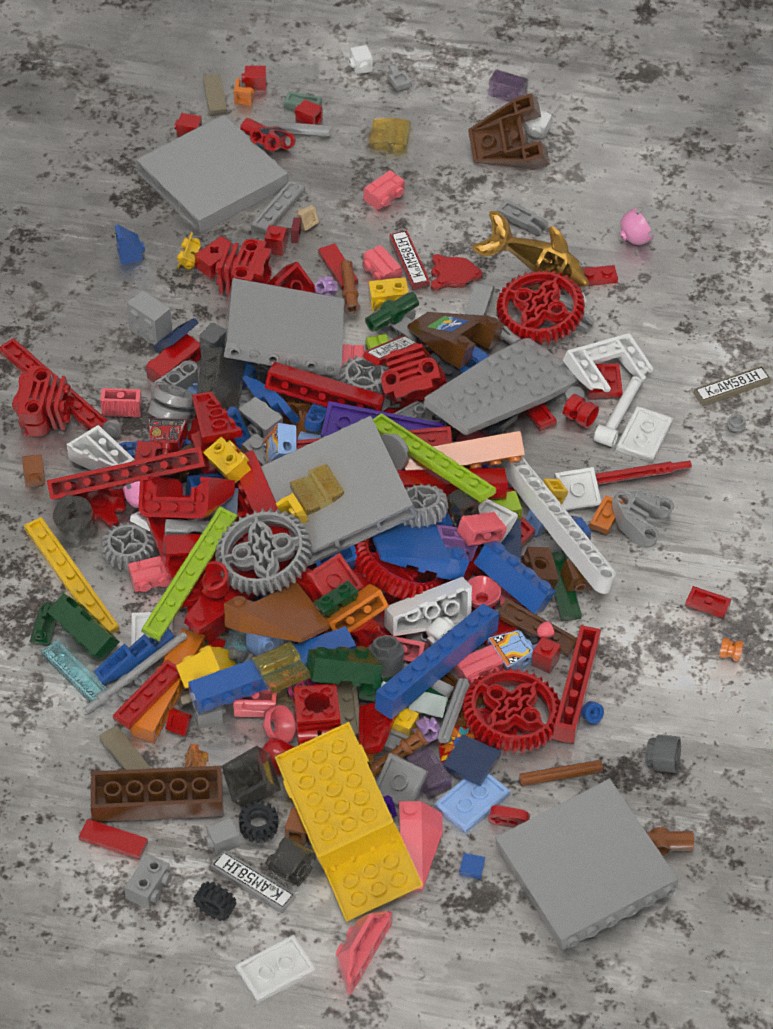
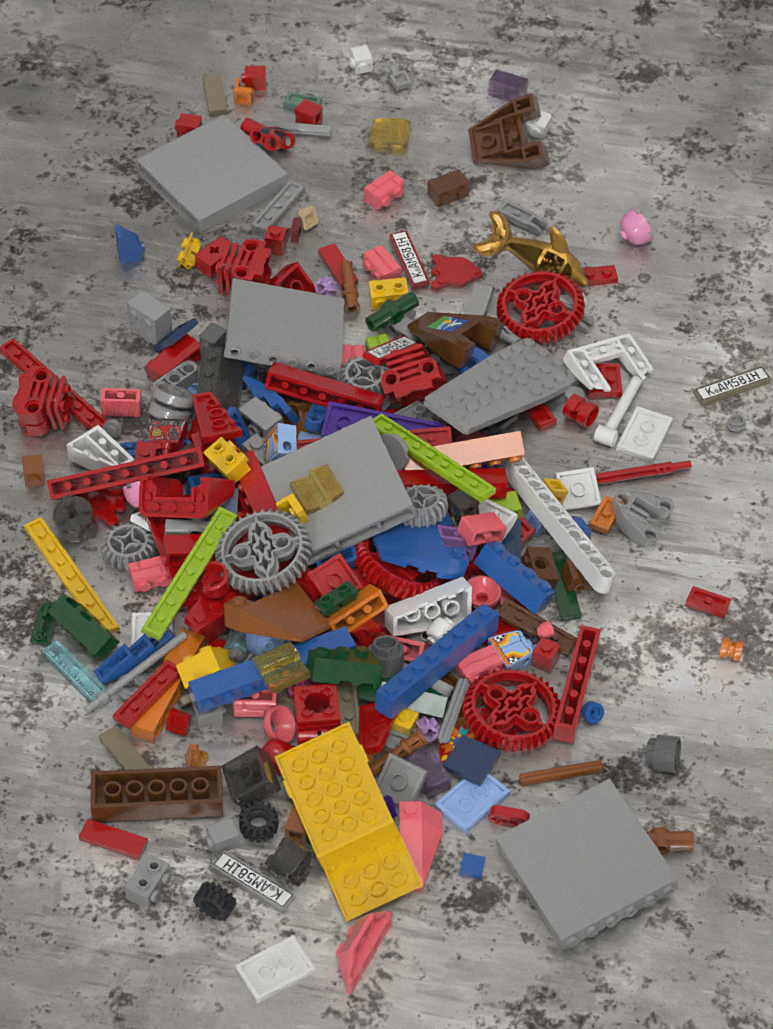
(448, 188): none -> reddish brown brick

